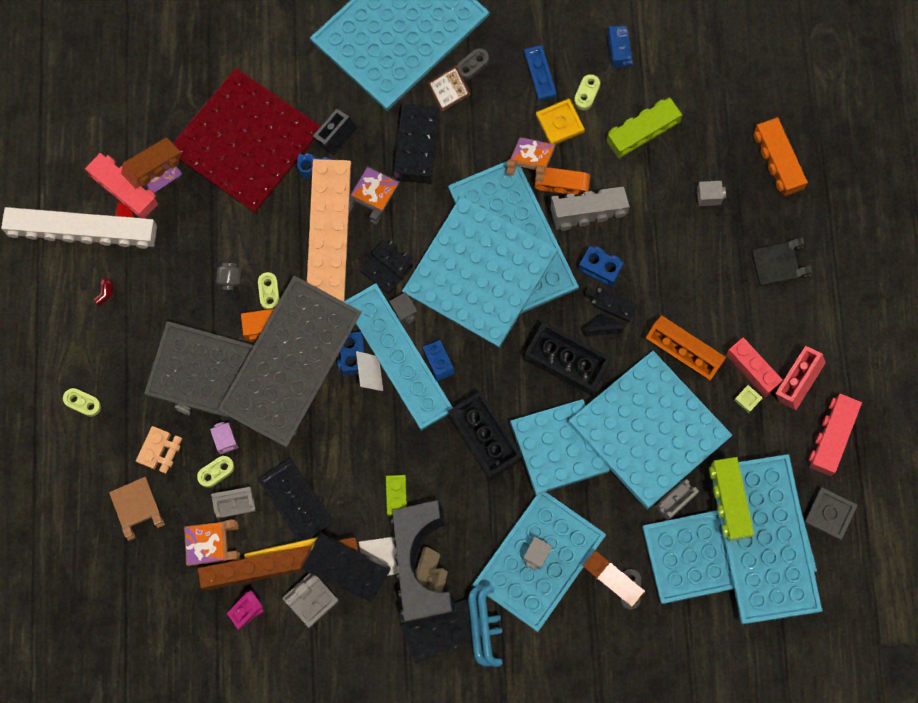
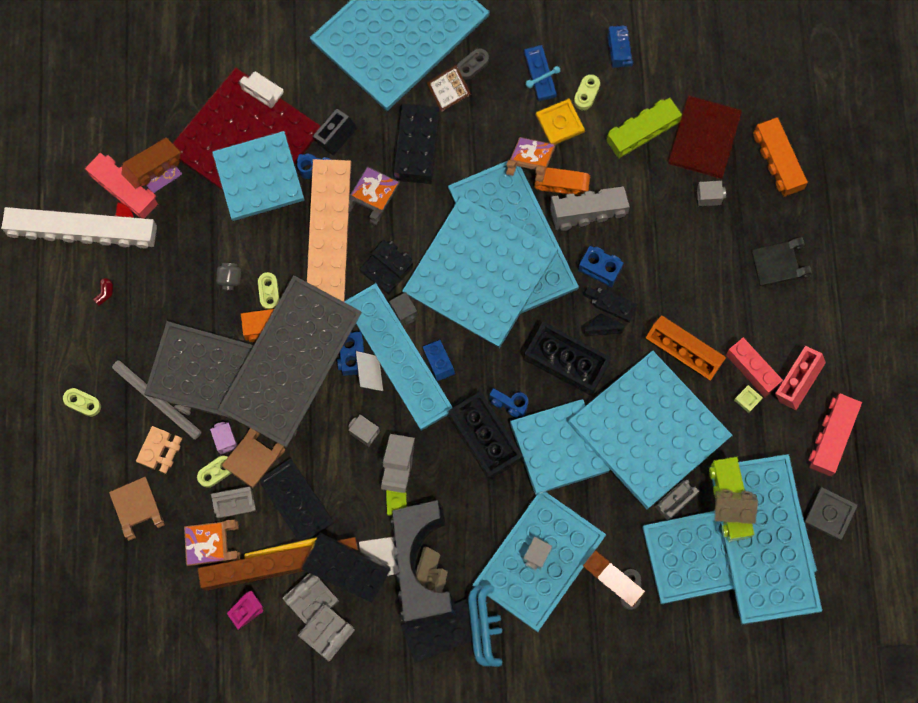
(164, 406): none -> light grey axle
(252, 459): none -> medium nougat flag
(258, 176): none -> medium azure plate
(261, 89): none -> white panel
(326, 632): none -> light grey plate
(363, 430): none -> light grey brick
(397, 463): none -> light grey piece
(501, 400): none -> blue plate
(529, 84): none -> medium azure hinge
(705, 137): none -> clear red plate
(736, 507): none -> dark tan bracket

